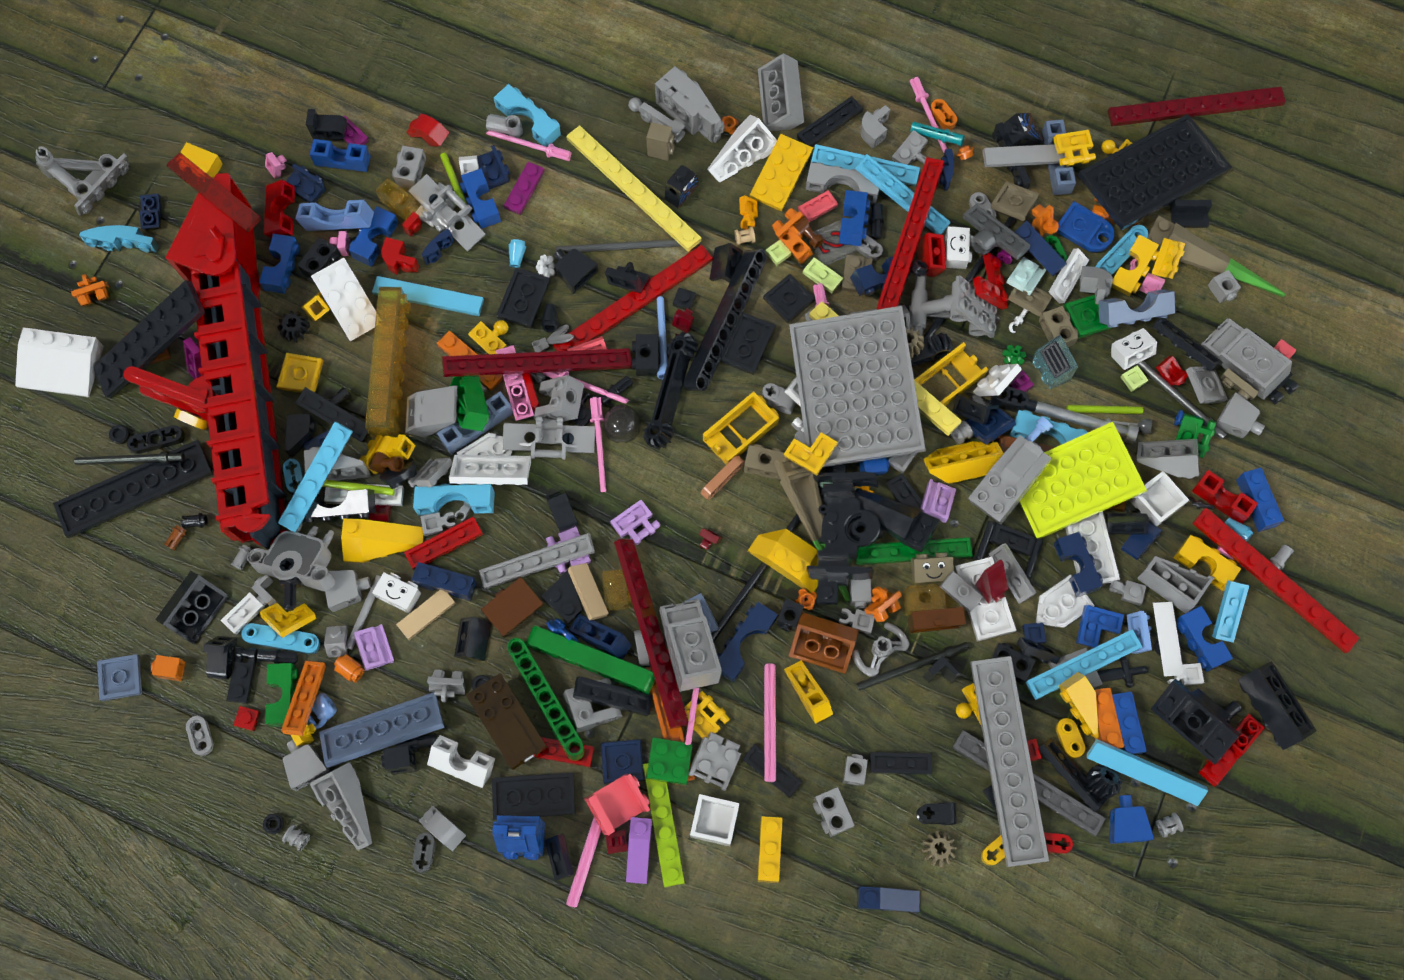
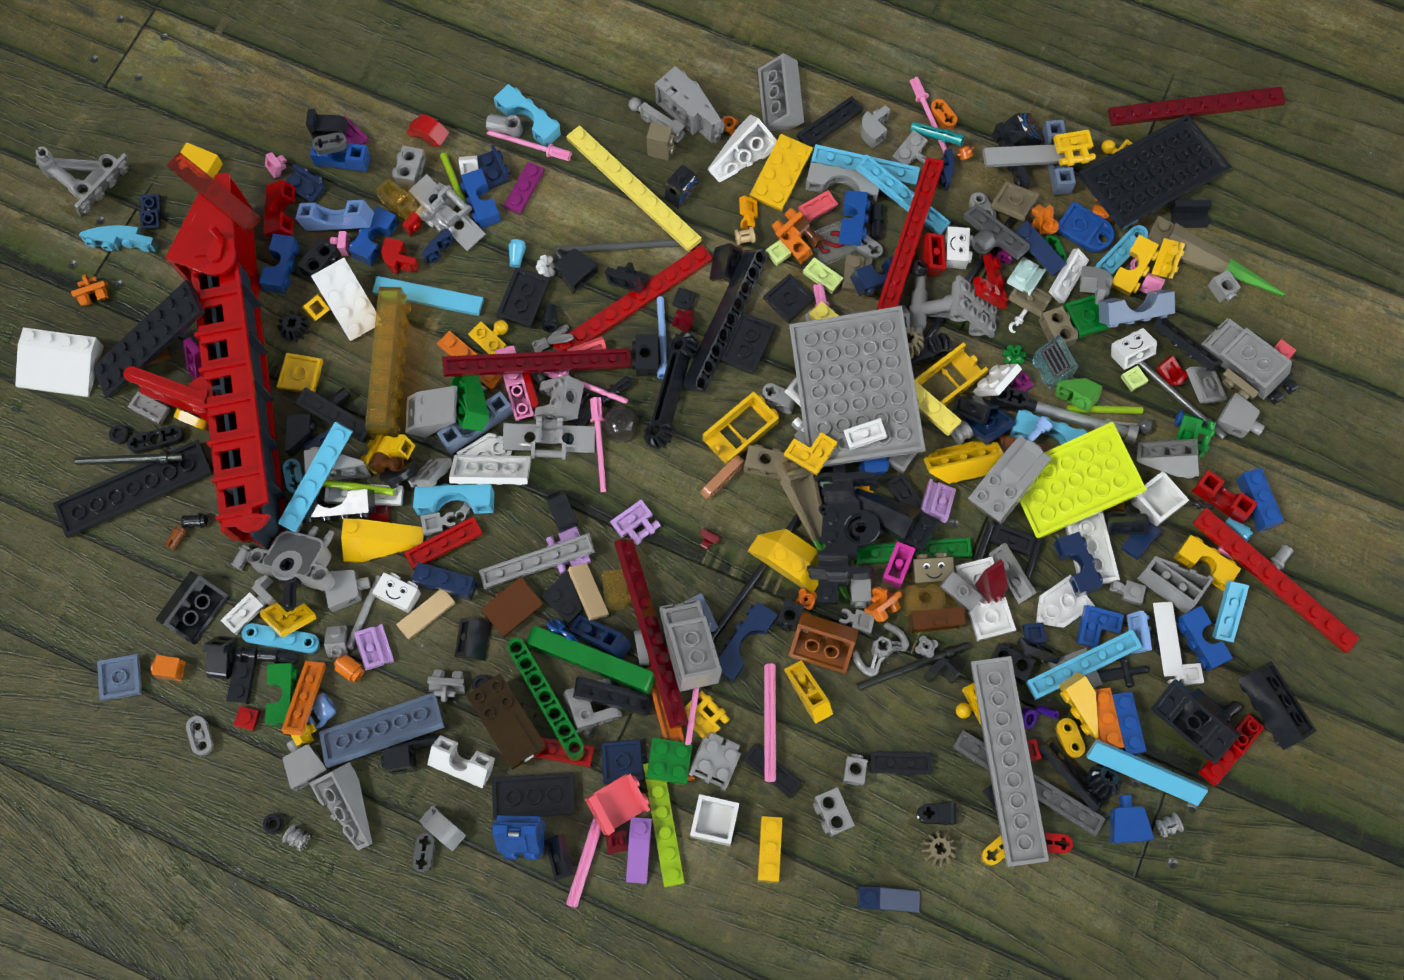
(149, 408): none -> light grey plate
(329, 143): none -> dark grey beam
(865, 434): none -> white plate
(898, 565): none -> dark pink slope
(927, 652): none -> light grey plate
(1030, 716): none -> dark purple plate
(1079, 392): none -> bright green slope

